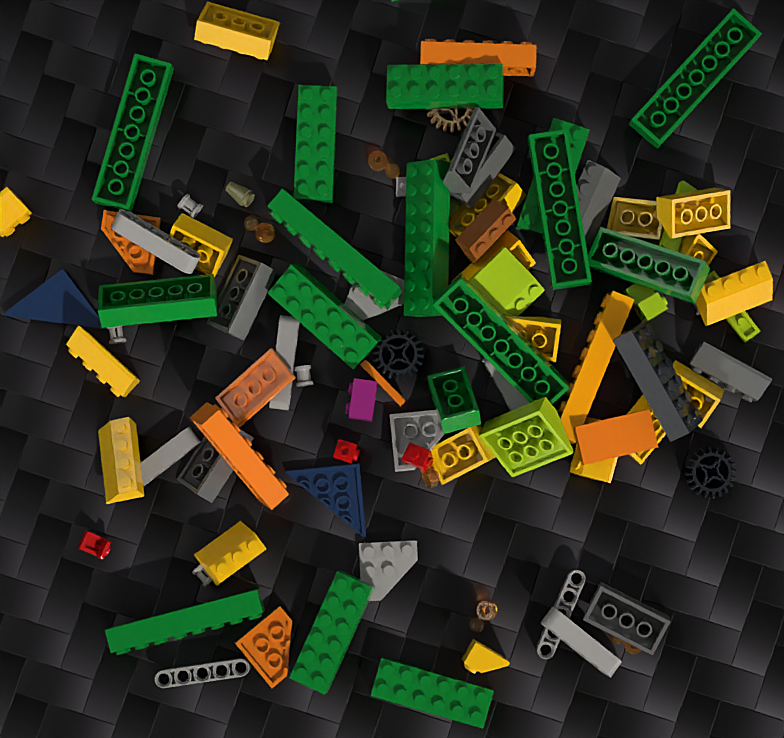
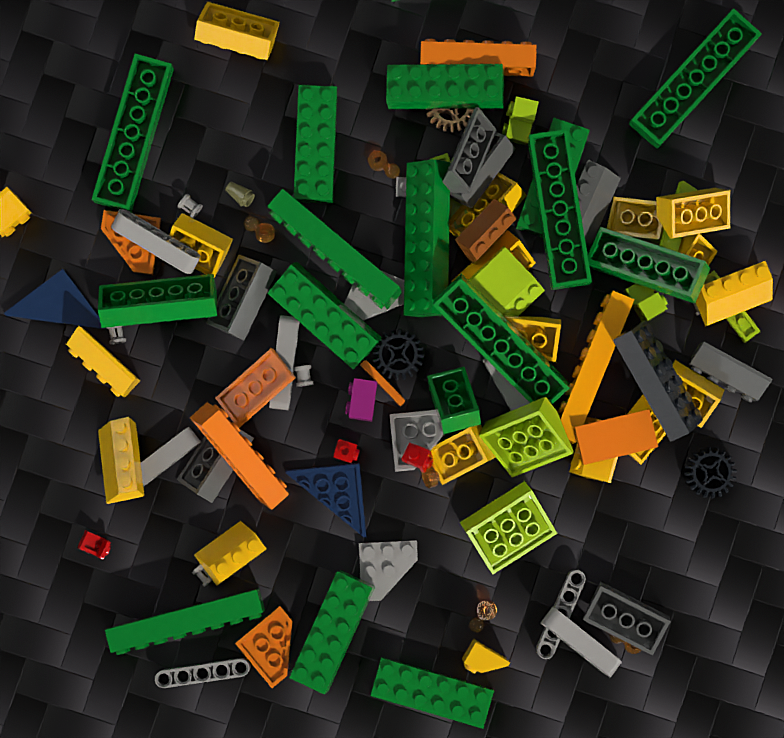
(508, 527): none -> lime slope
(521, 116): none -> lime brick

